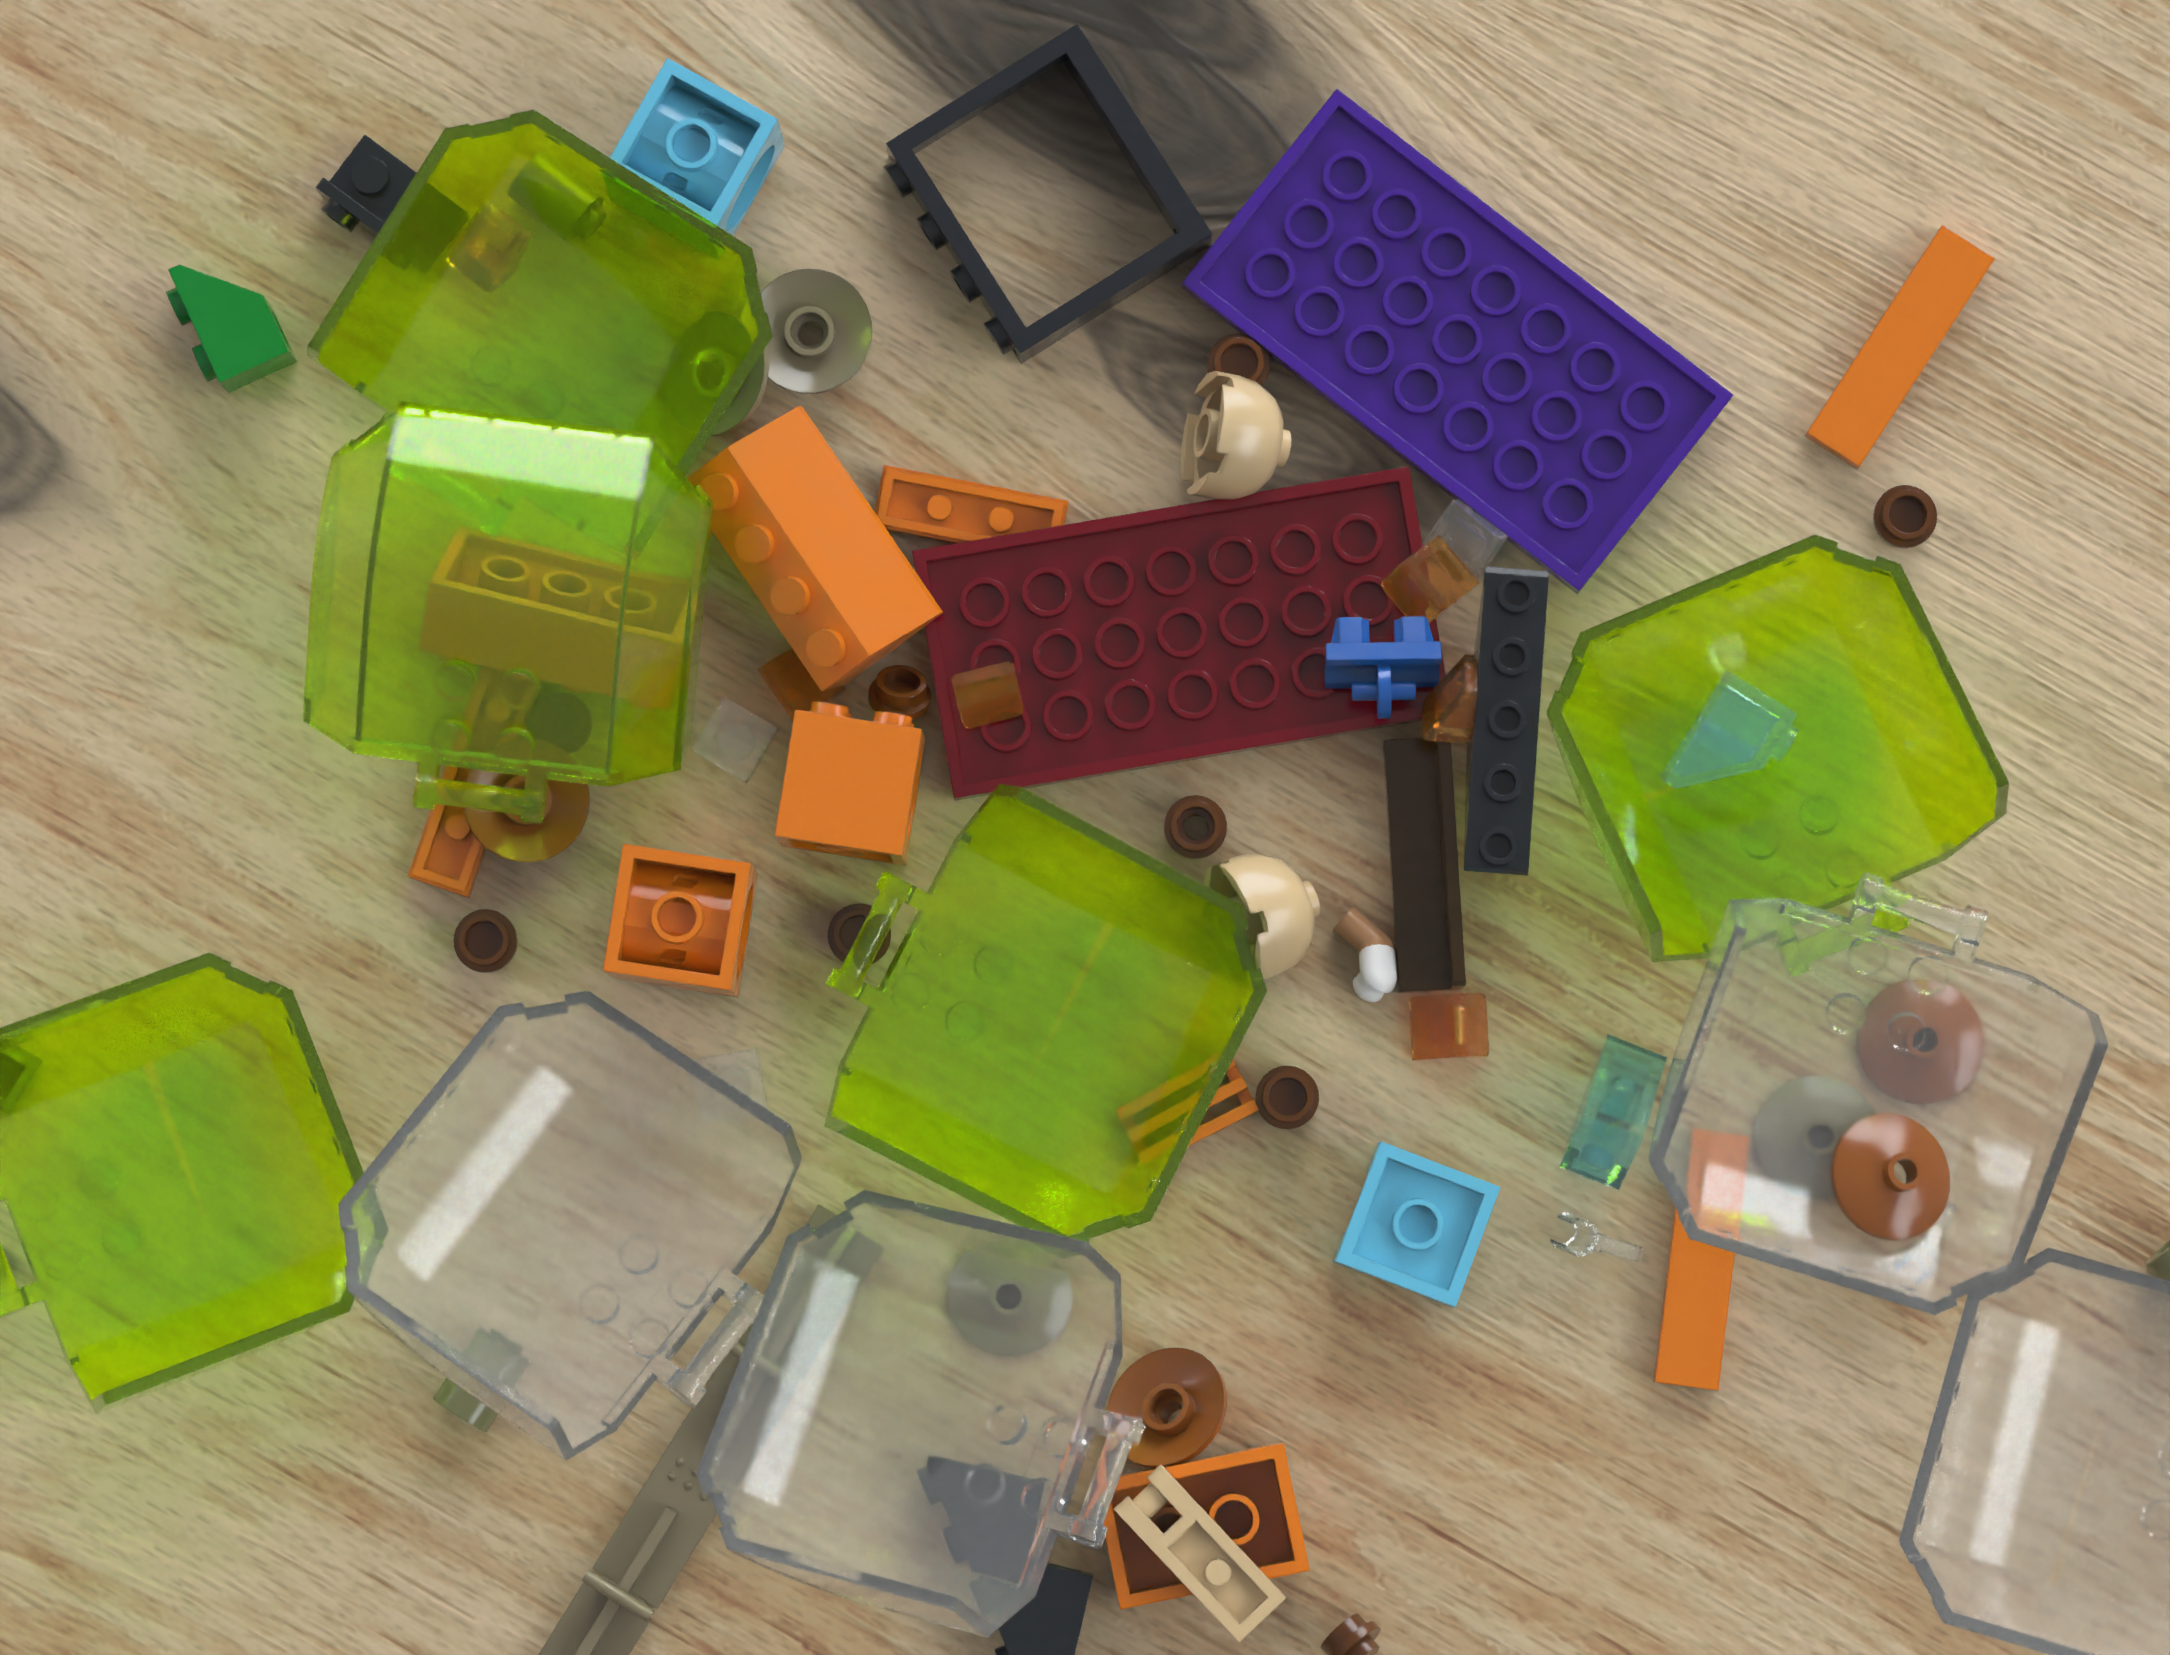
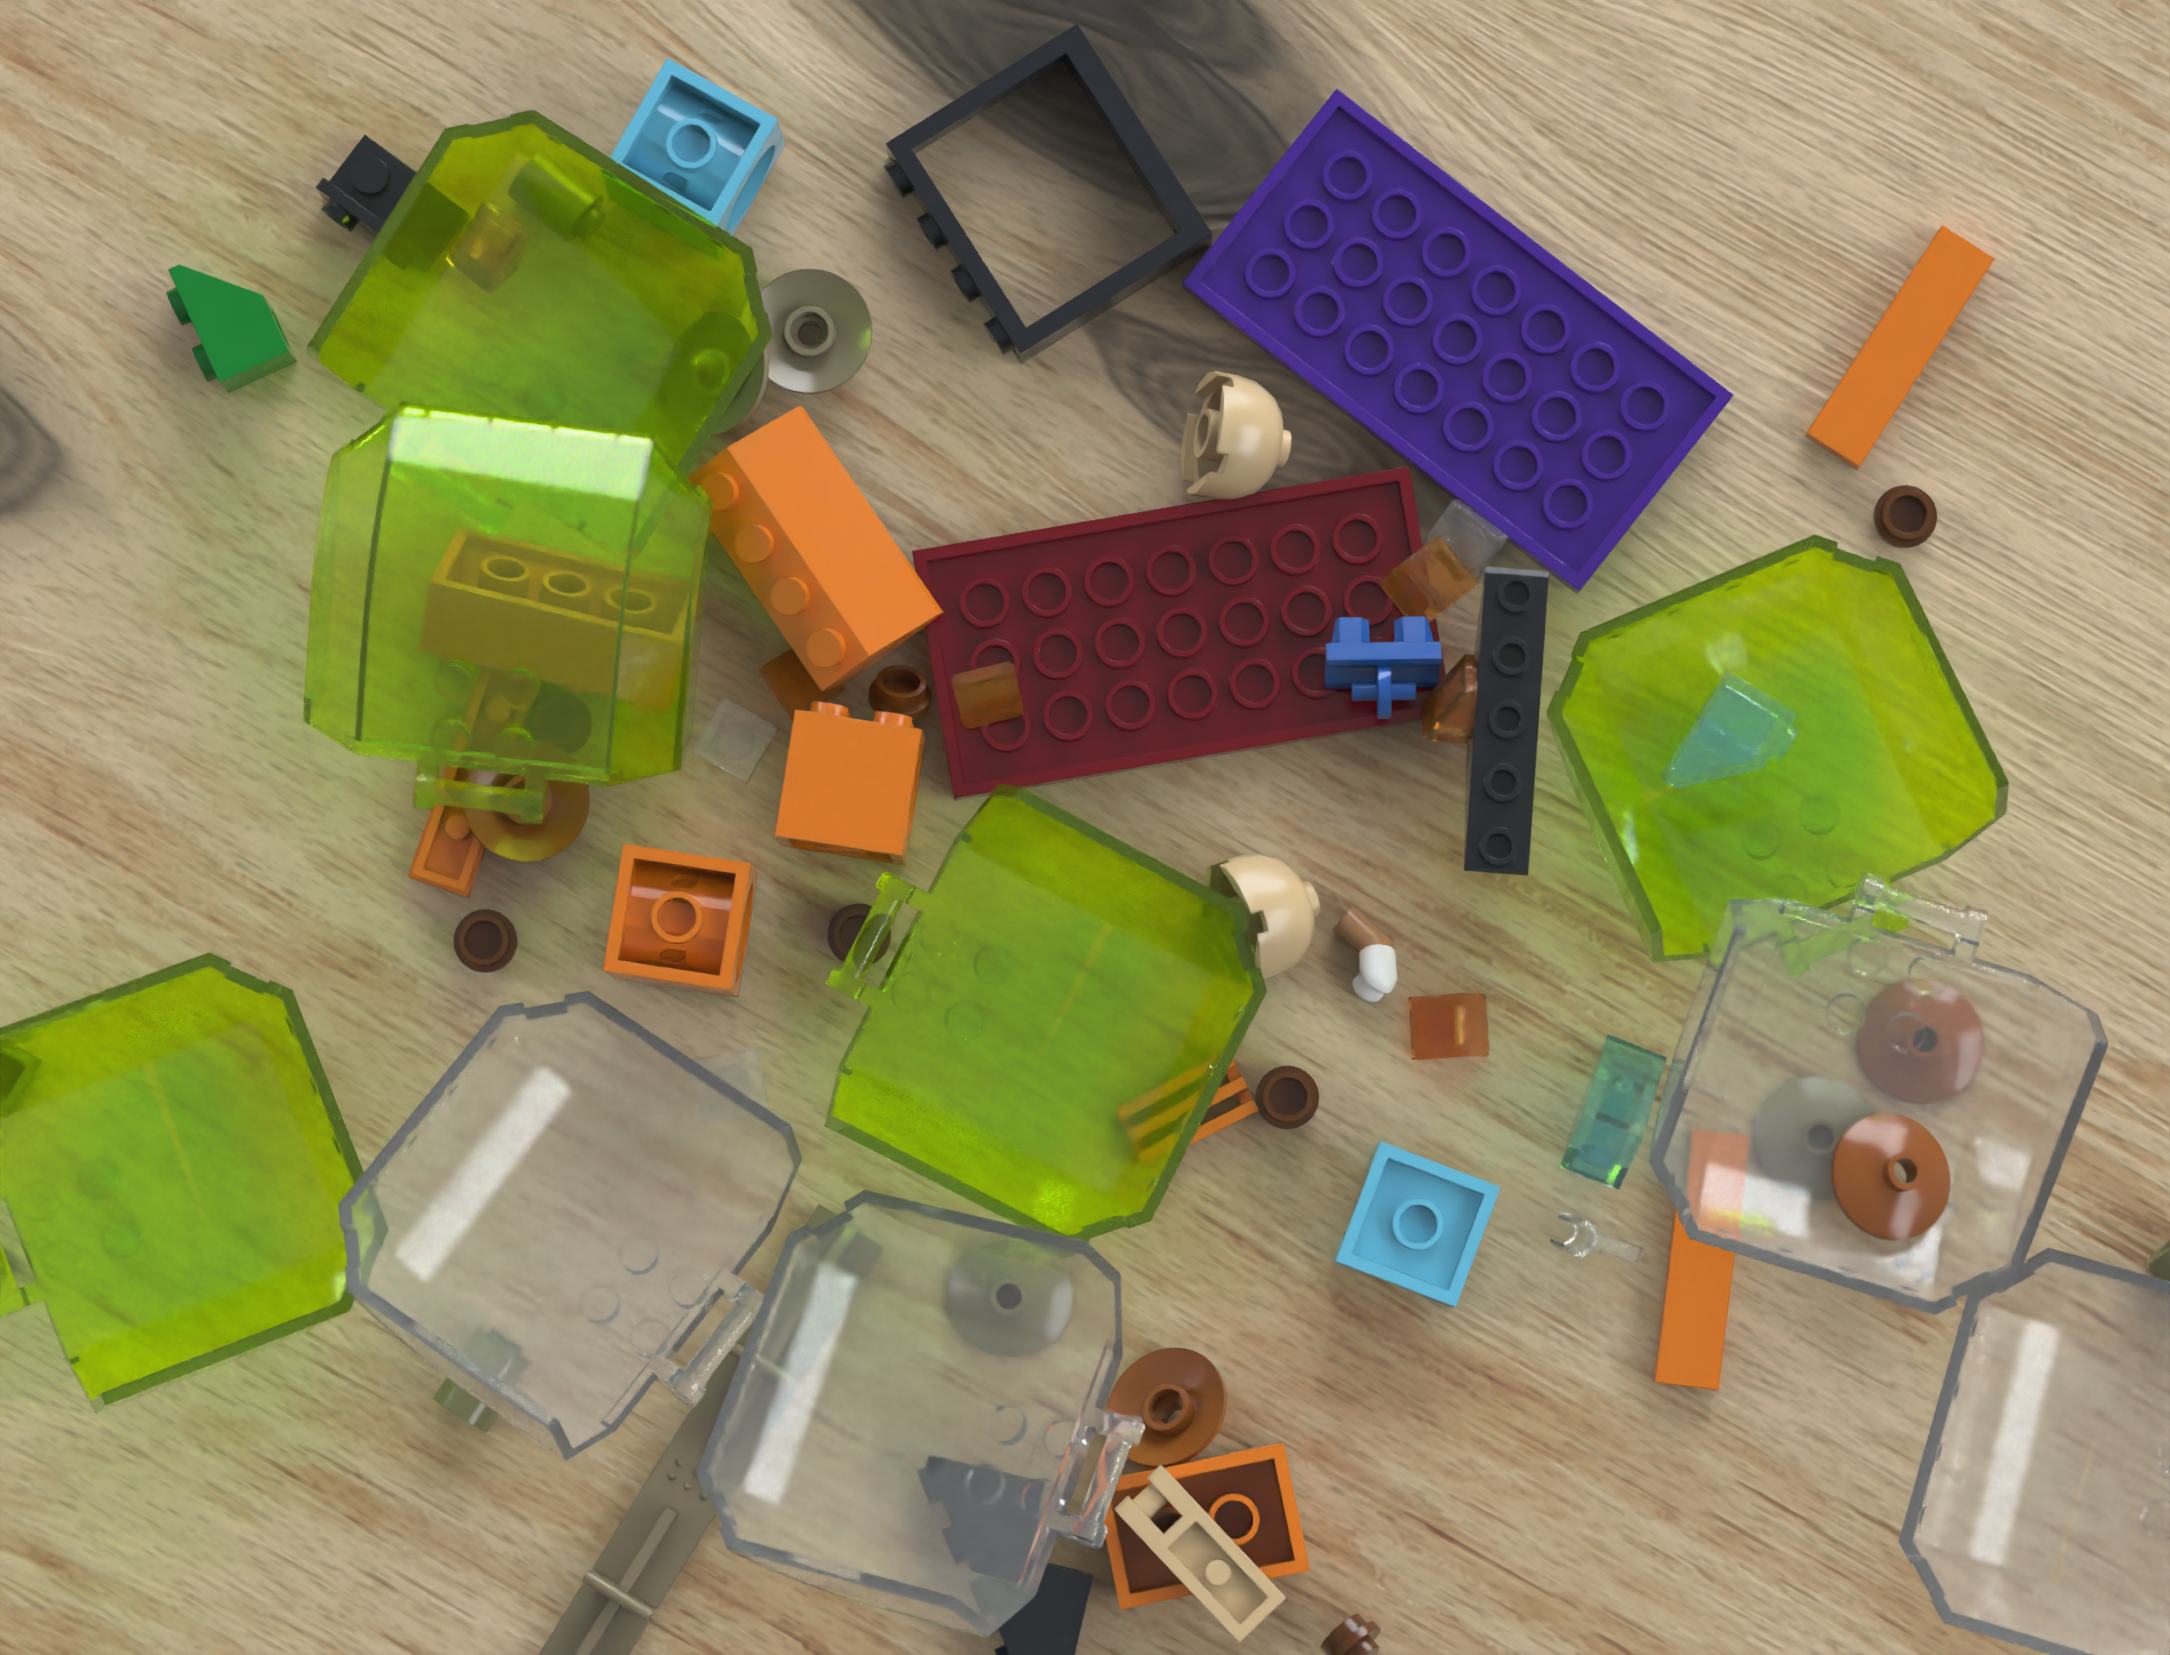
(959, 509): orange tile -> none
(1200, 807): reddish brown plate -> none
(1241, 357): reddish brown plate -> none
(1424, 865): dark brown panel -> none

